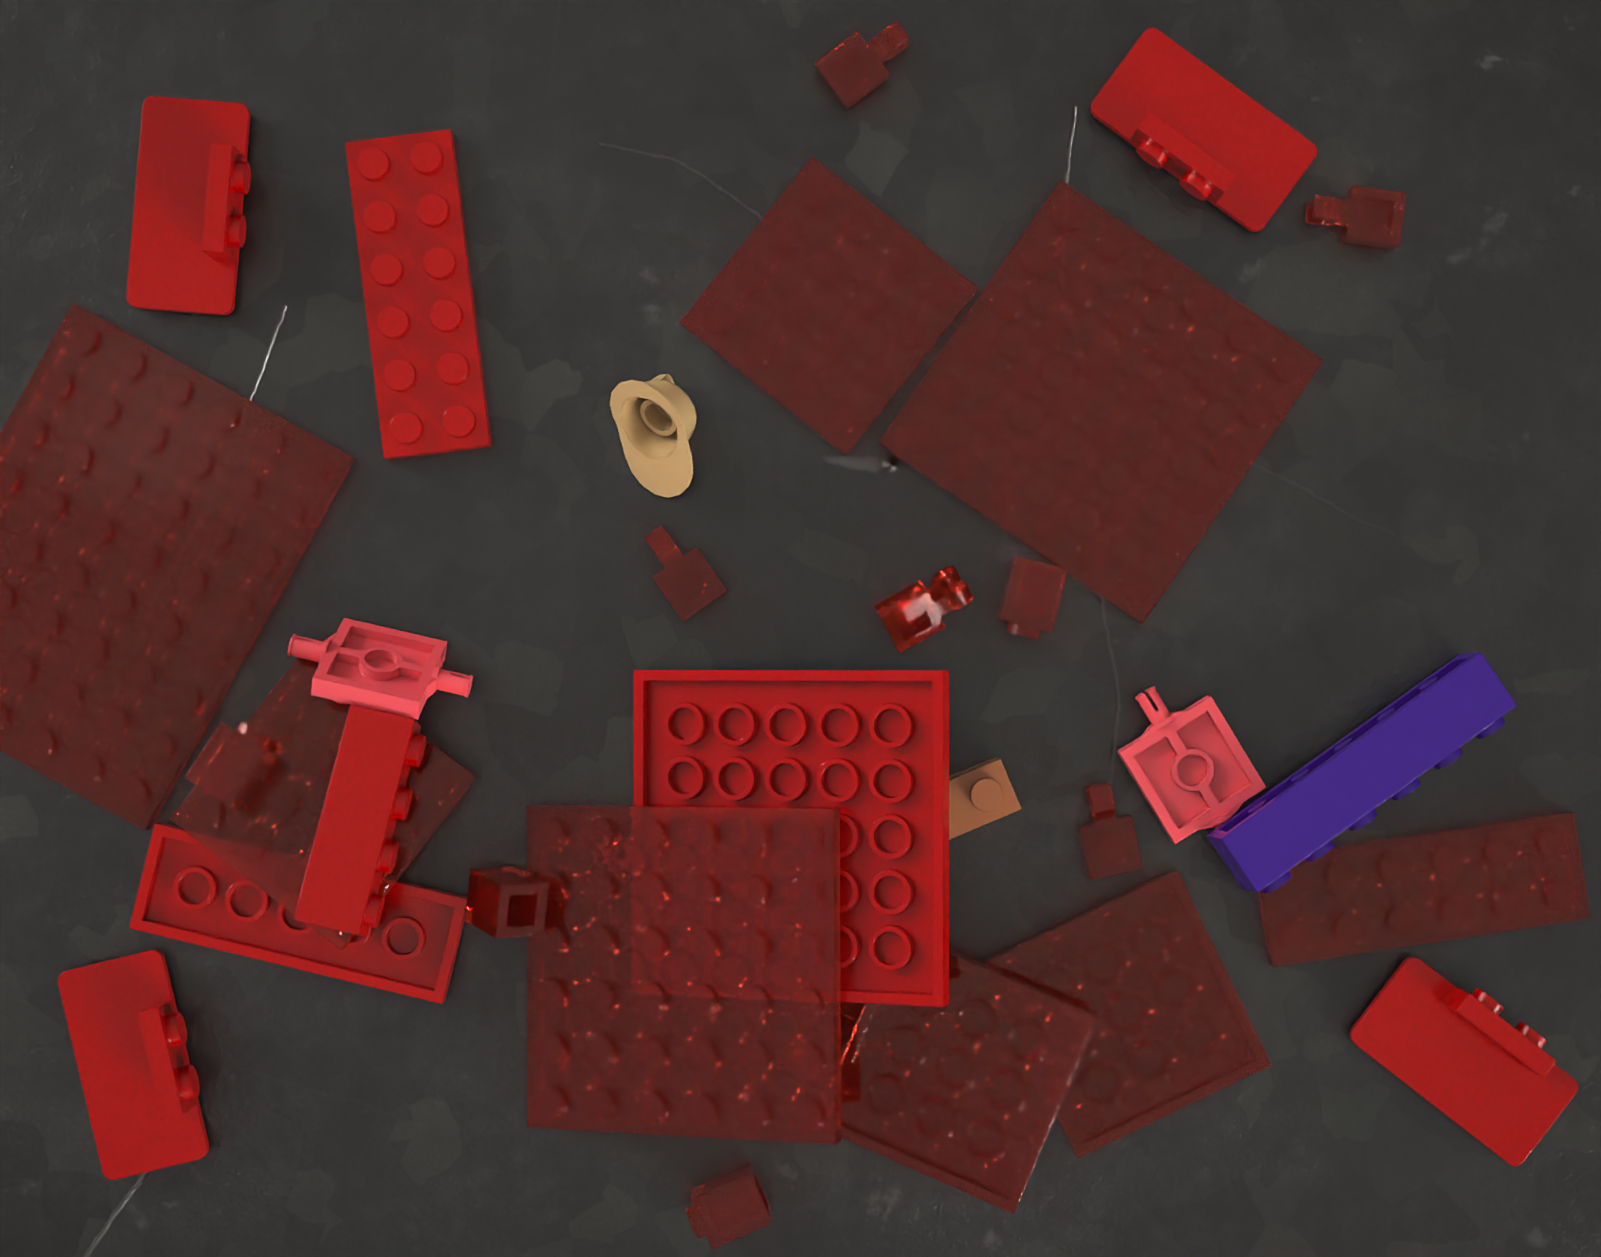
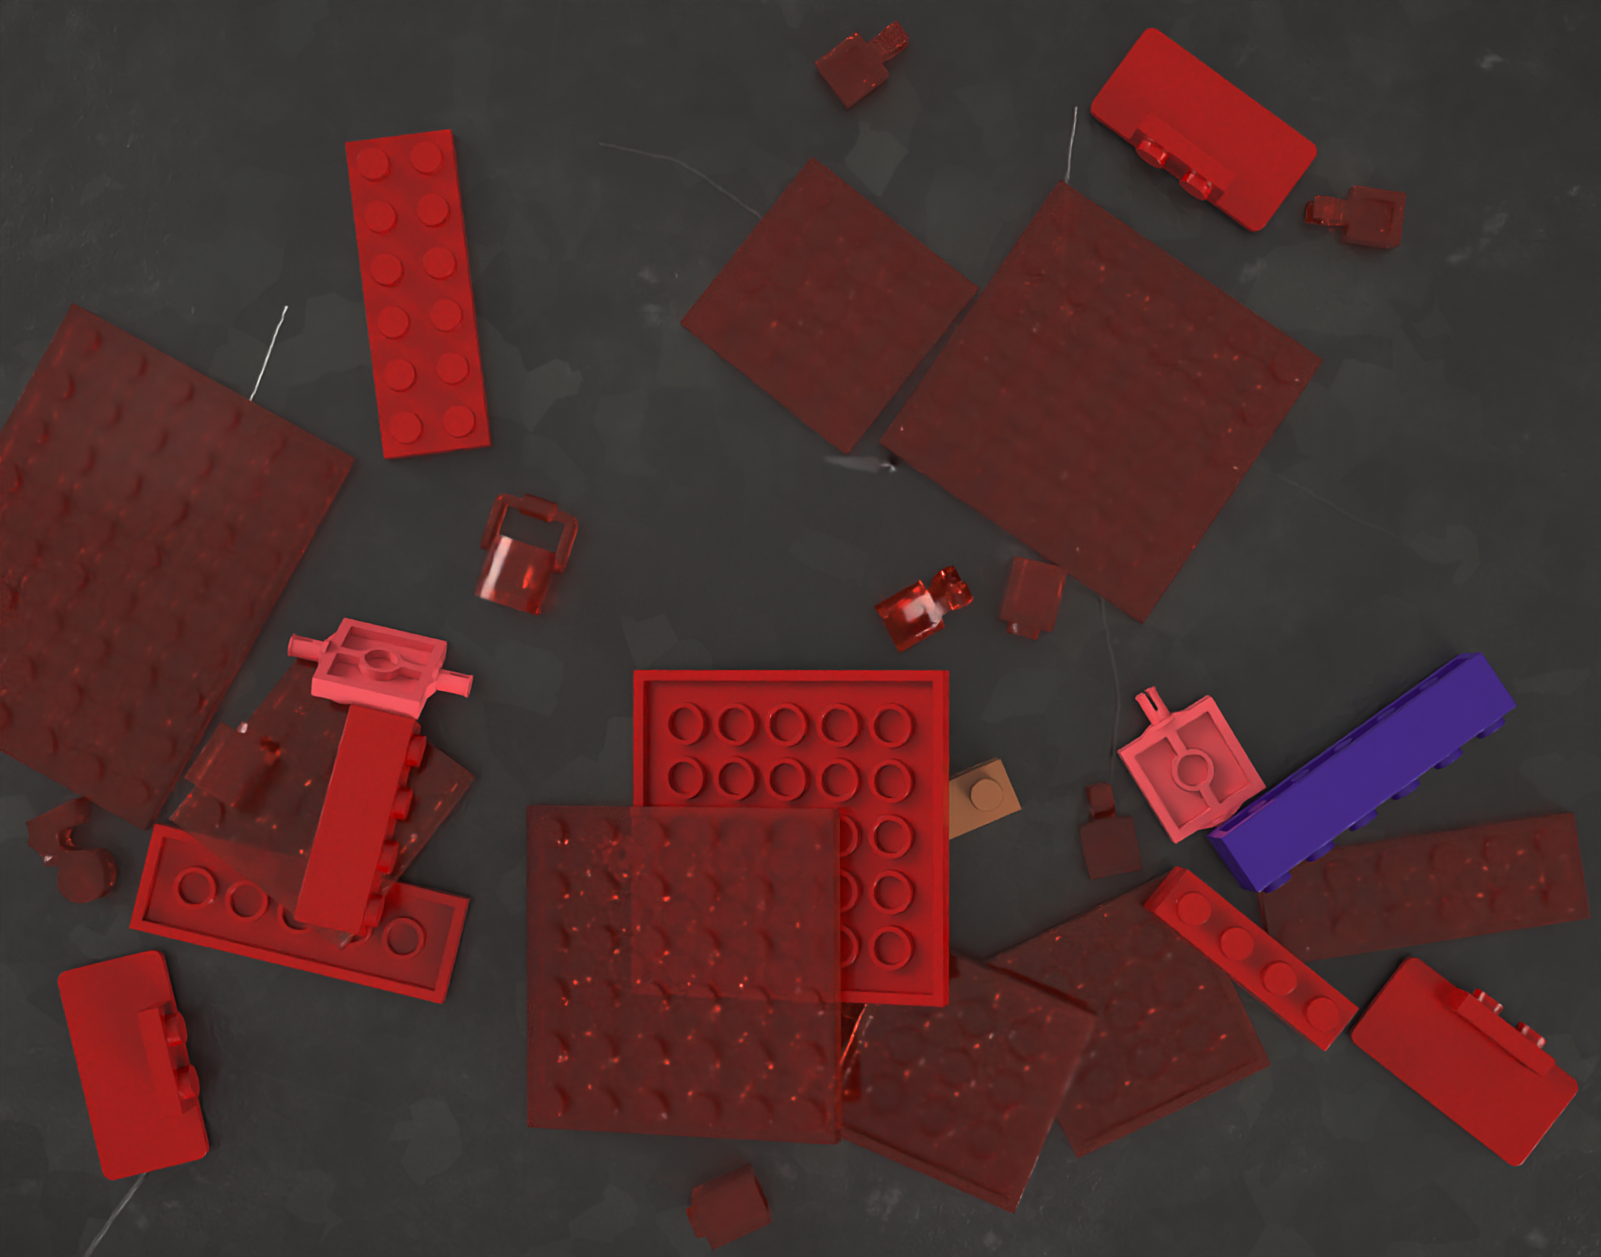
(82, 871): none -> clear red leg
(189, 205): red bracket -> none
(506, 902): clear red brick -> none
(517, 571): none -> clear red piece
(654, 432): tan piece -> none
(686, 579): clear red plate -> none
(1250, 957): none -> red brick

